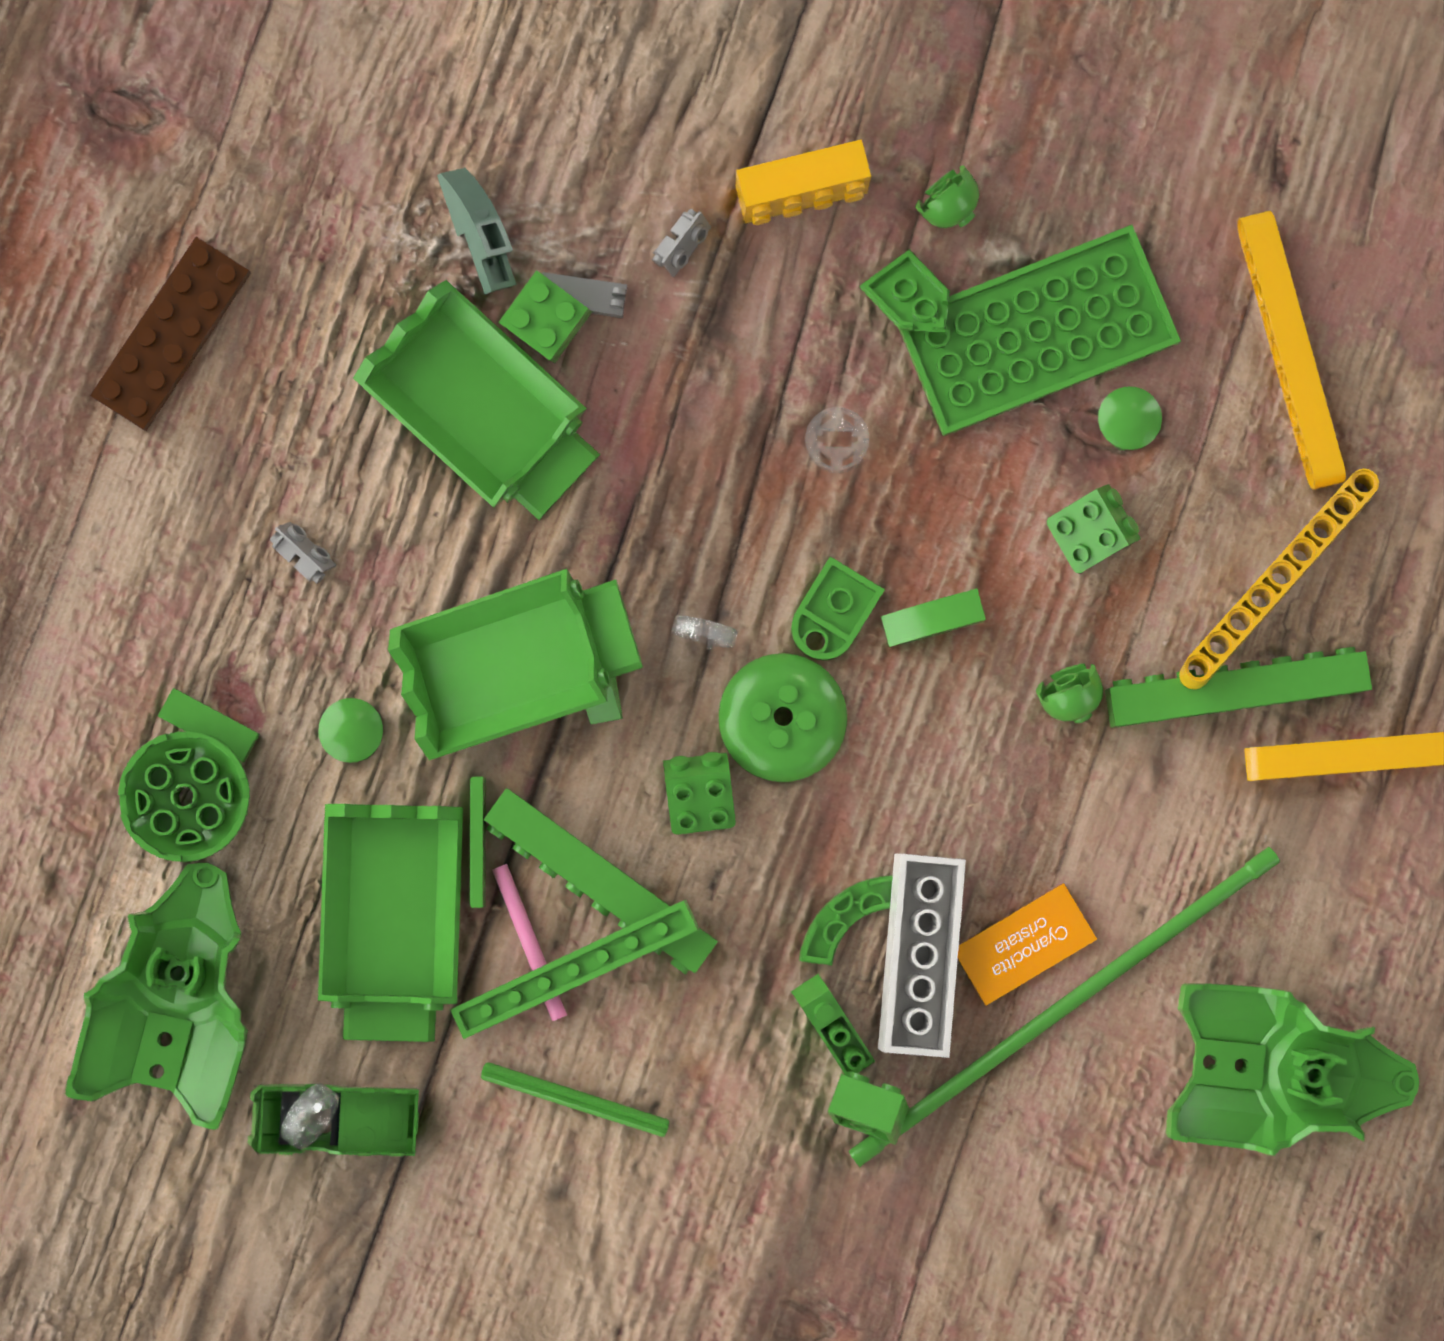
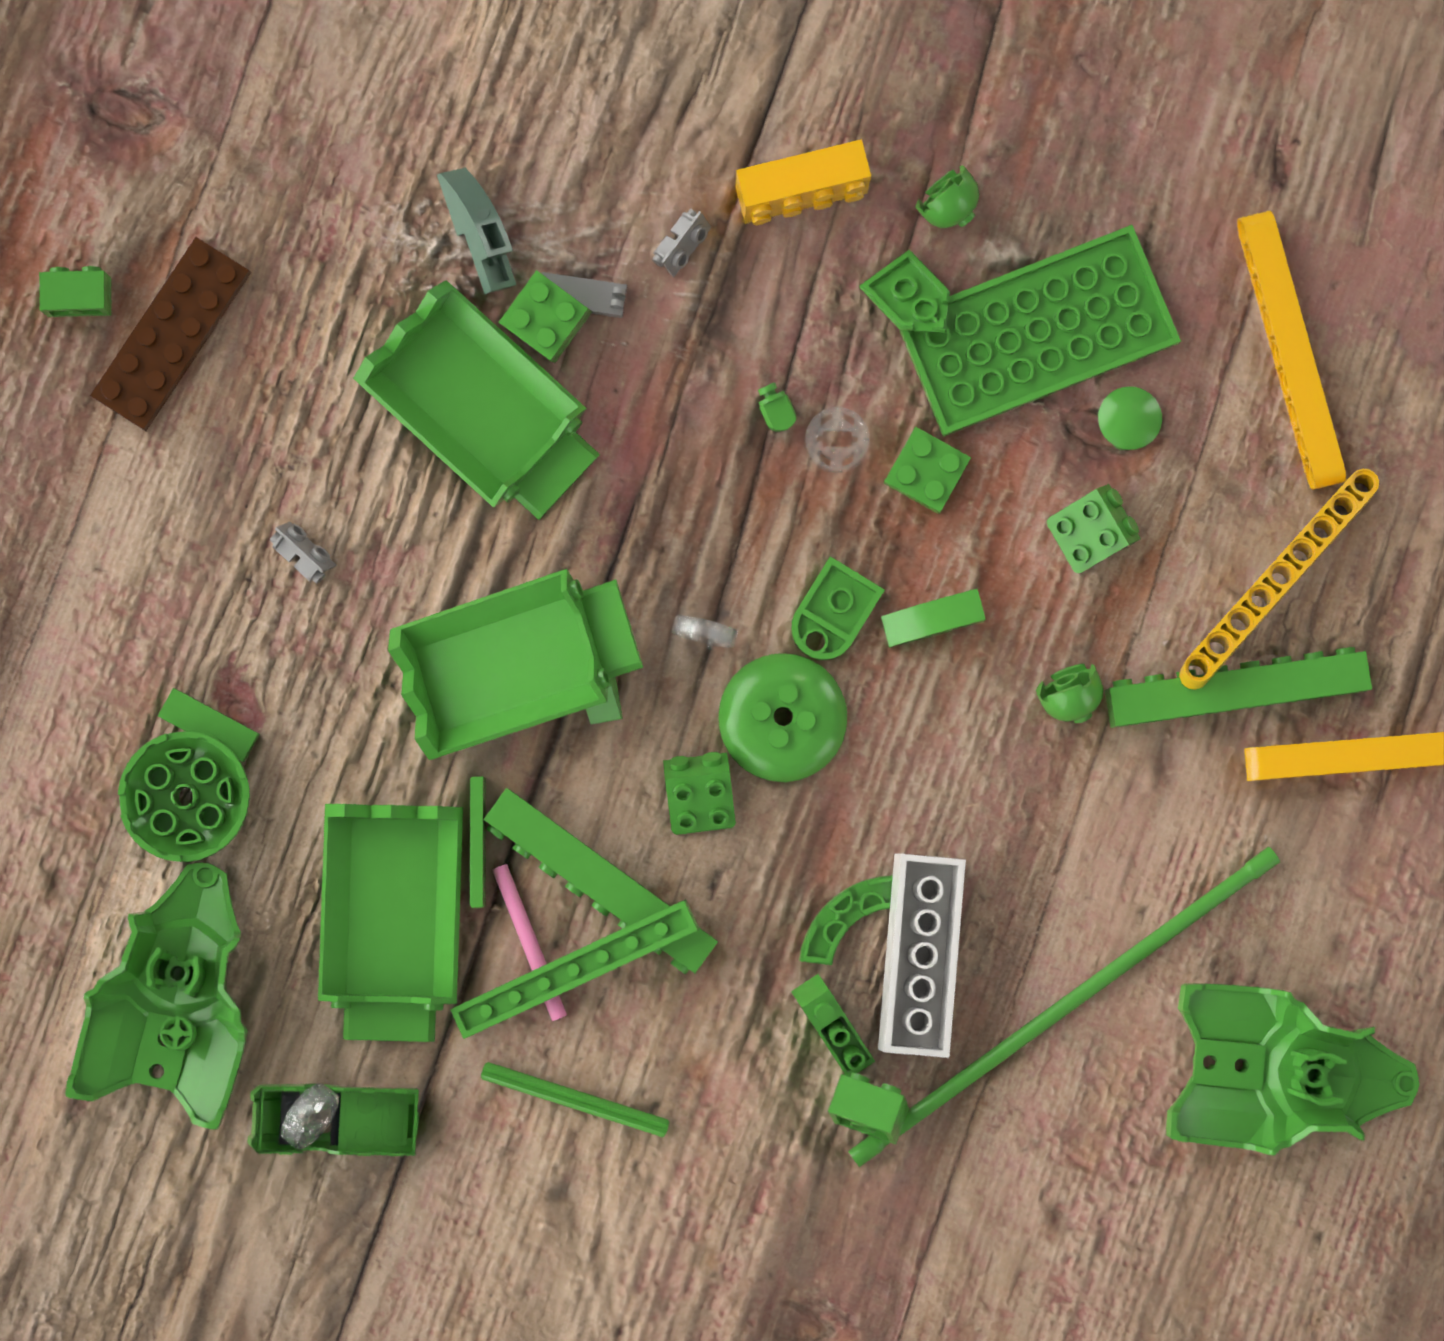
(75, 292): none -> bright green brick
(172, 1032): none -> bright green wheel
(350, 730): bright green dish -> none
(776, 409): none -> bright green arm
(927, 470): none -> bright green plate
(1024, 944): light orange tile -> none

